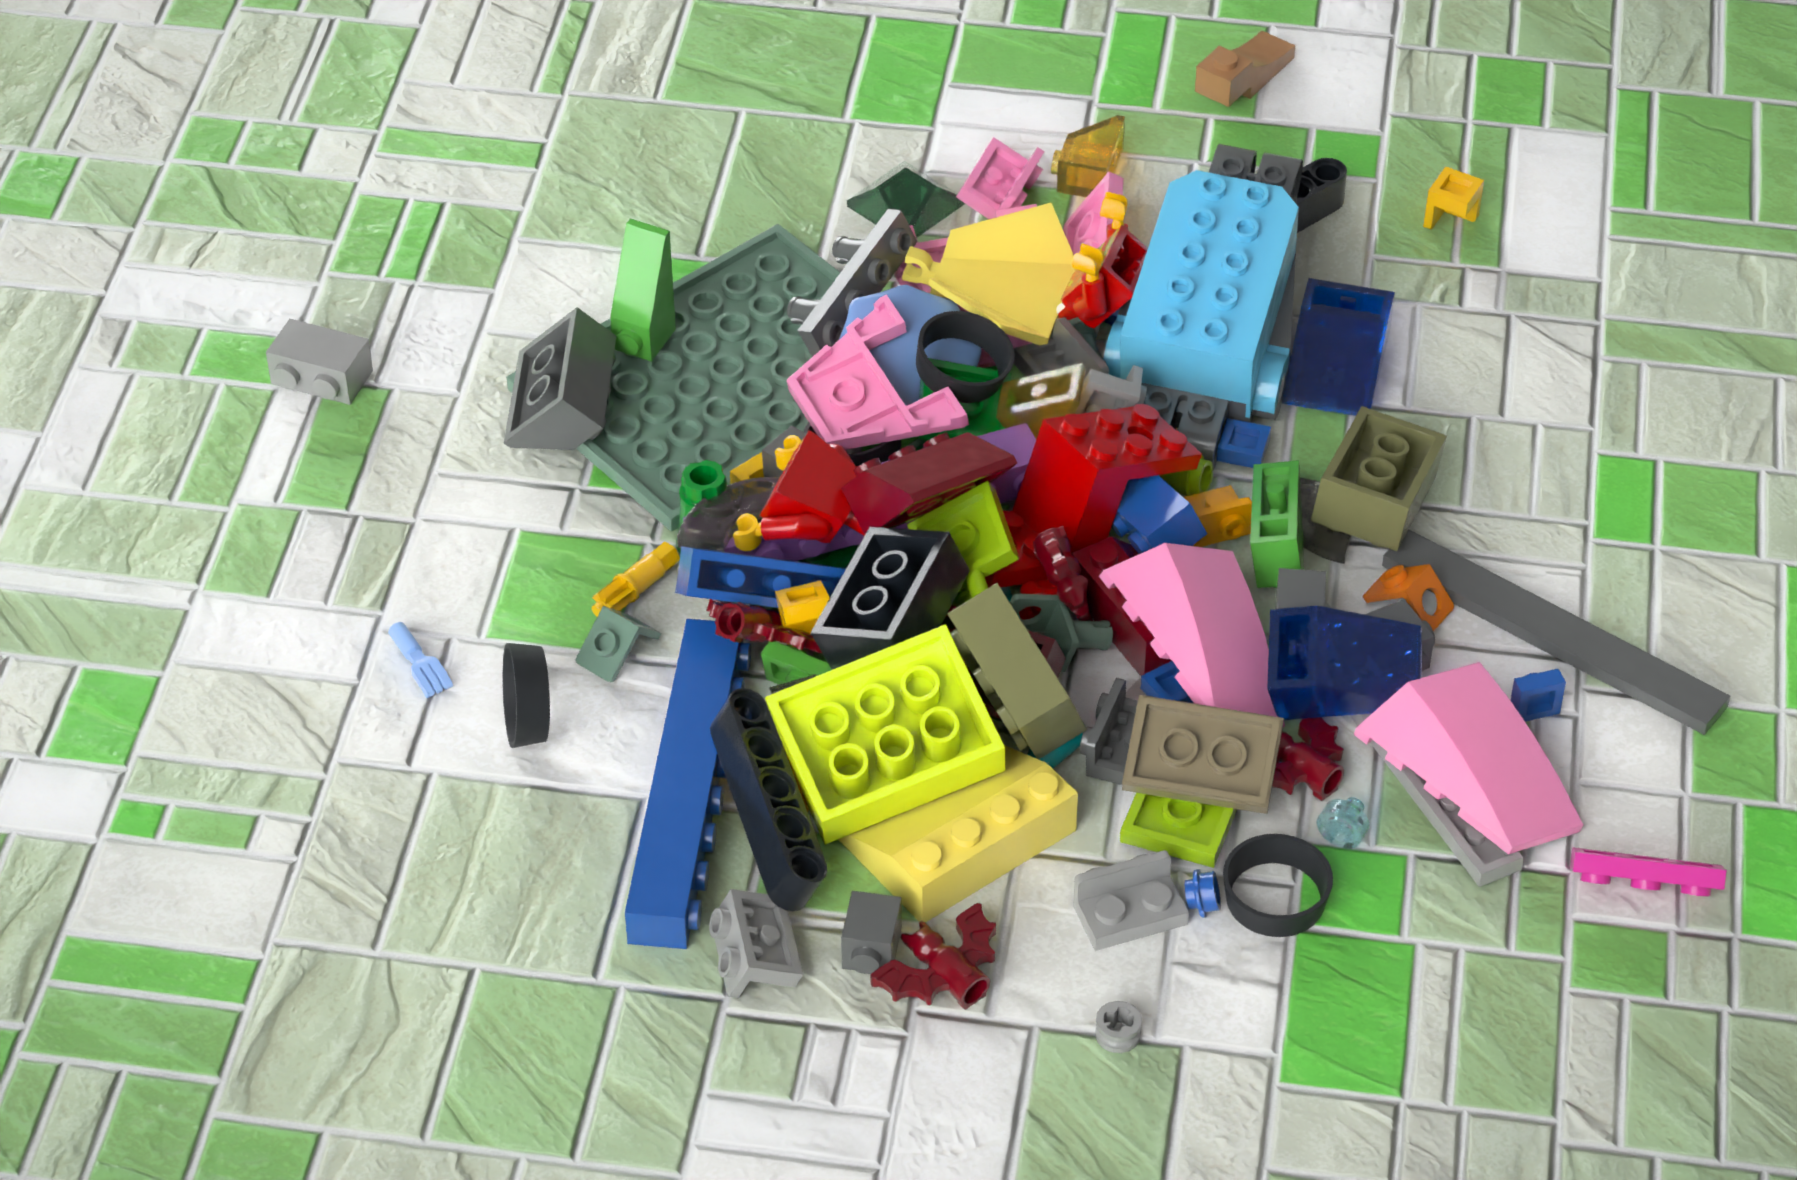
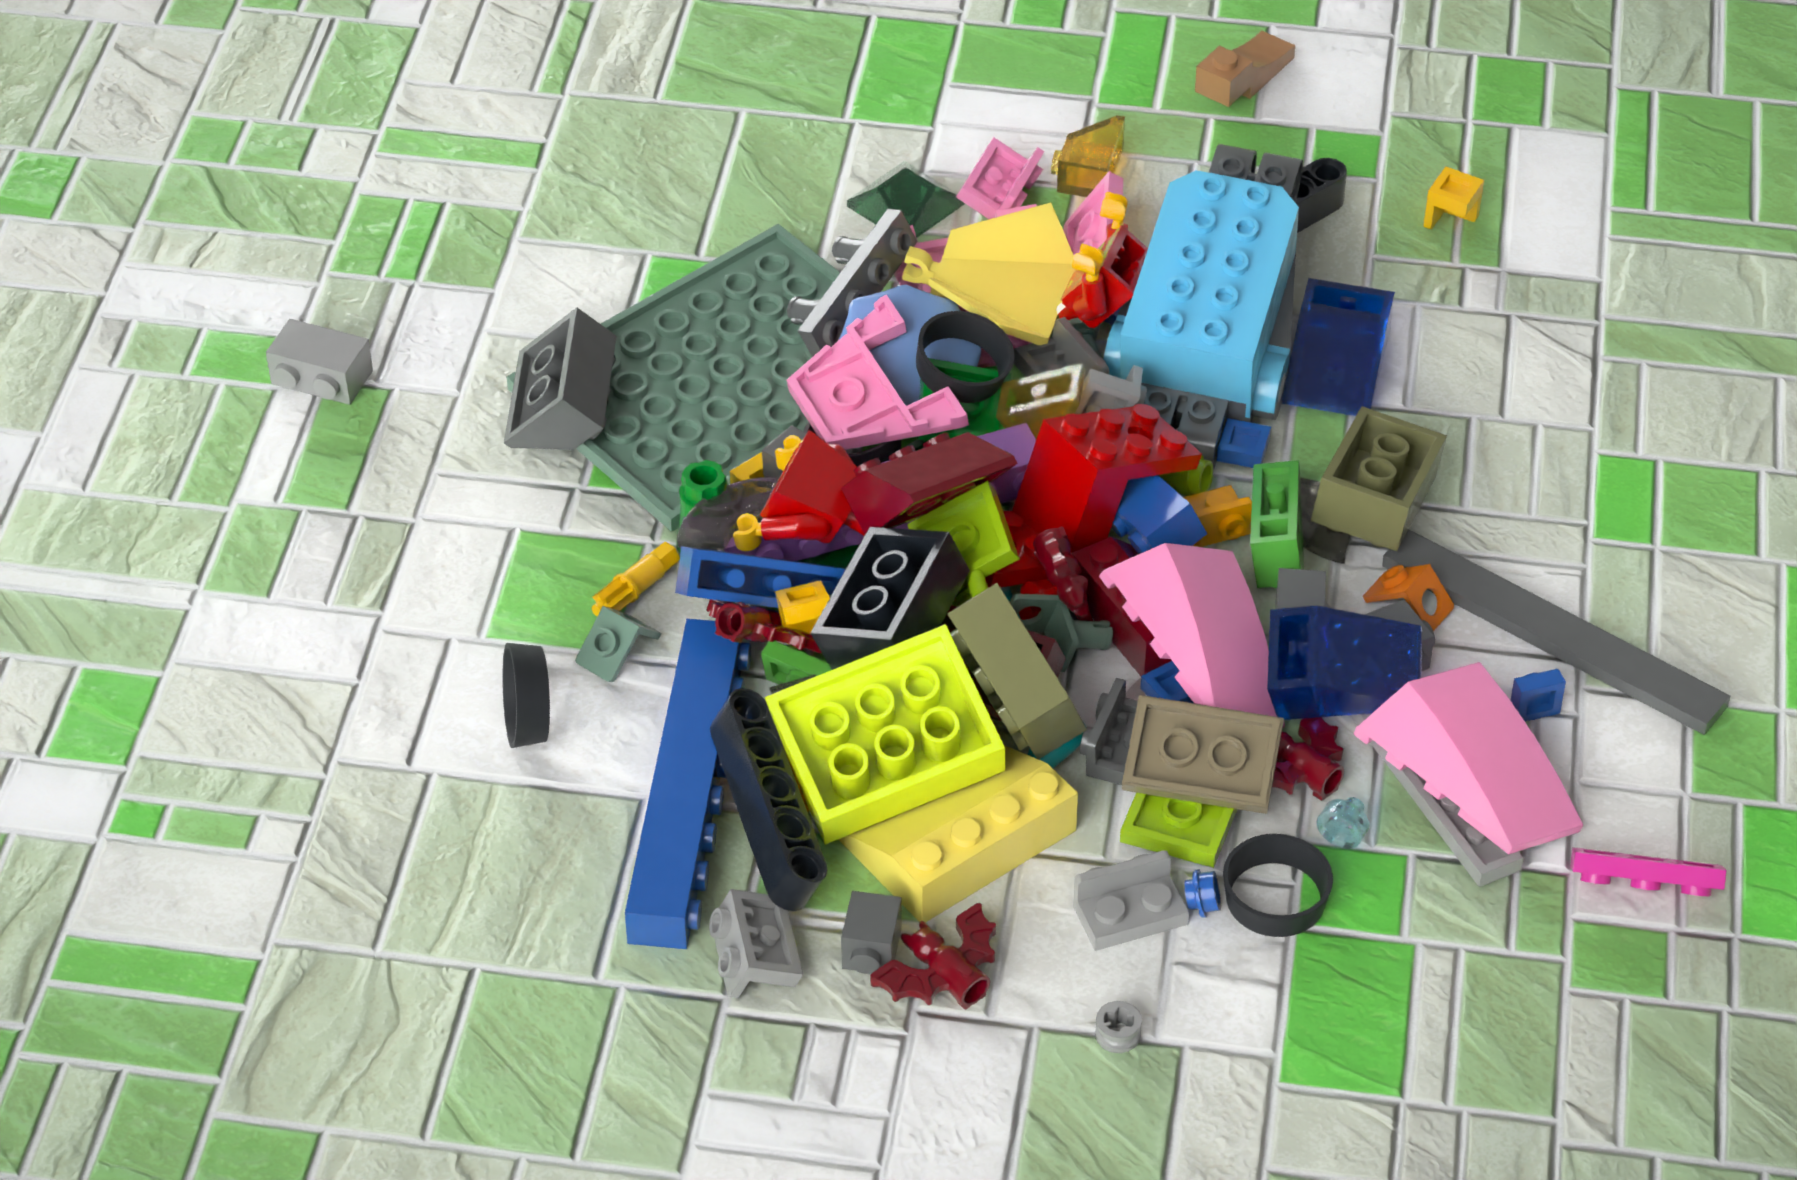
(425, 669): light blue piece -> none
(643, 292): bright green slope -> none

